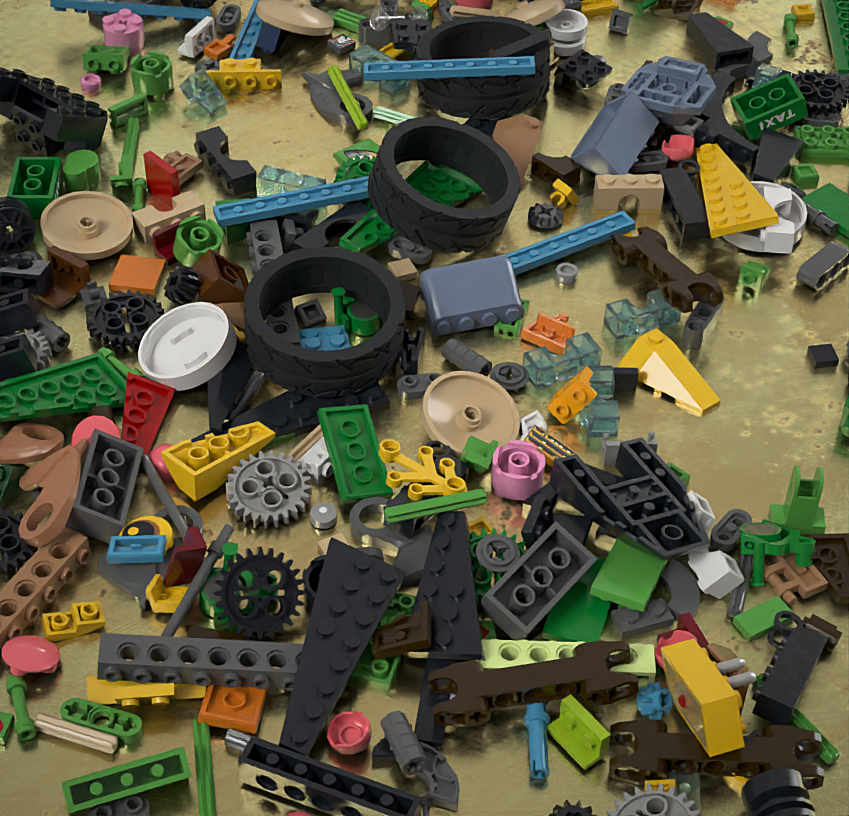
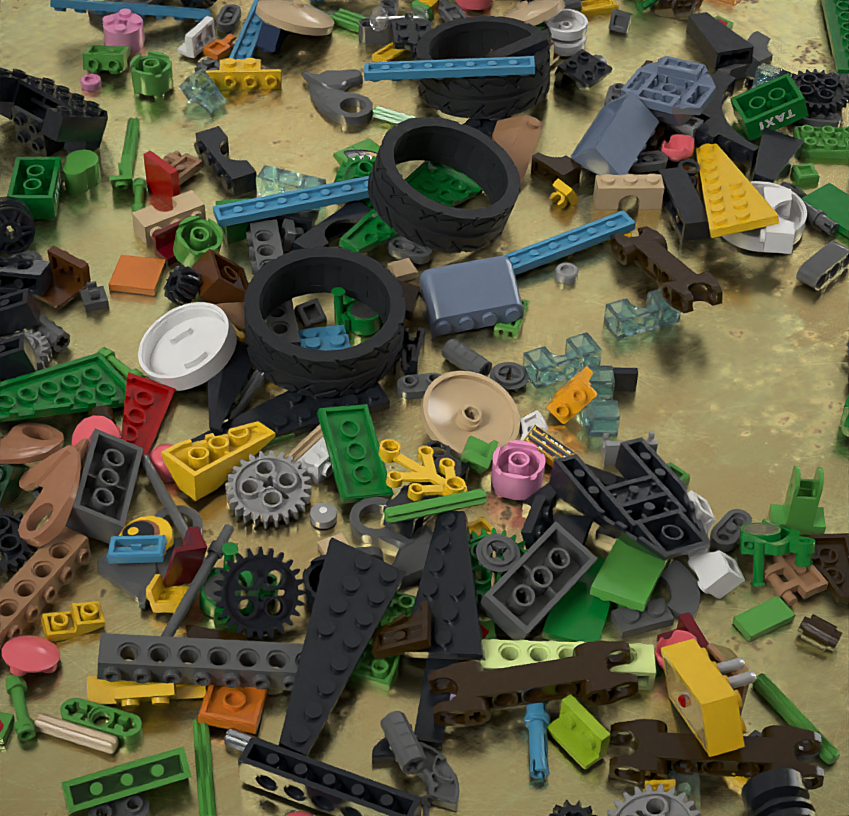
(87, 224): tan dish -> none
(107, 323): black gear -> none
(128, 106): bright green tile -> none
(341, 44): dark grey tile -> none
(347, 97): lime axle -> none
(349, 732): coral hair -> none
(367, 54): clear light blue arch -> none
(462, 12): tan axle -> none
(539, 215): dark grey gear -> none
(549, 332): orange slope -> none
(654, 701): dark azure gear -> none
(669, 371): yellow wedge -> none
(701, 324): dark grey beam -> none
(739, 593): dark grey axle -> none
(753, 274): bright green bracket -> none
(791, 38): bright green bar -> none
(792, 668): black hinge -> none
(803, 12): yellow tile -> none
(823, 355): black tile -> none

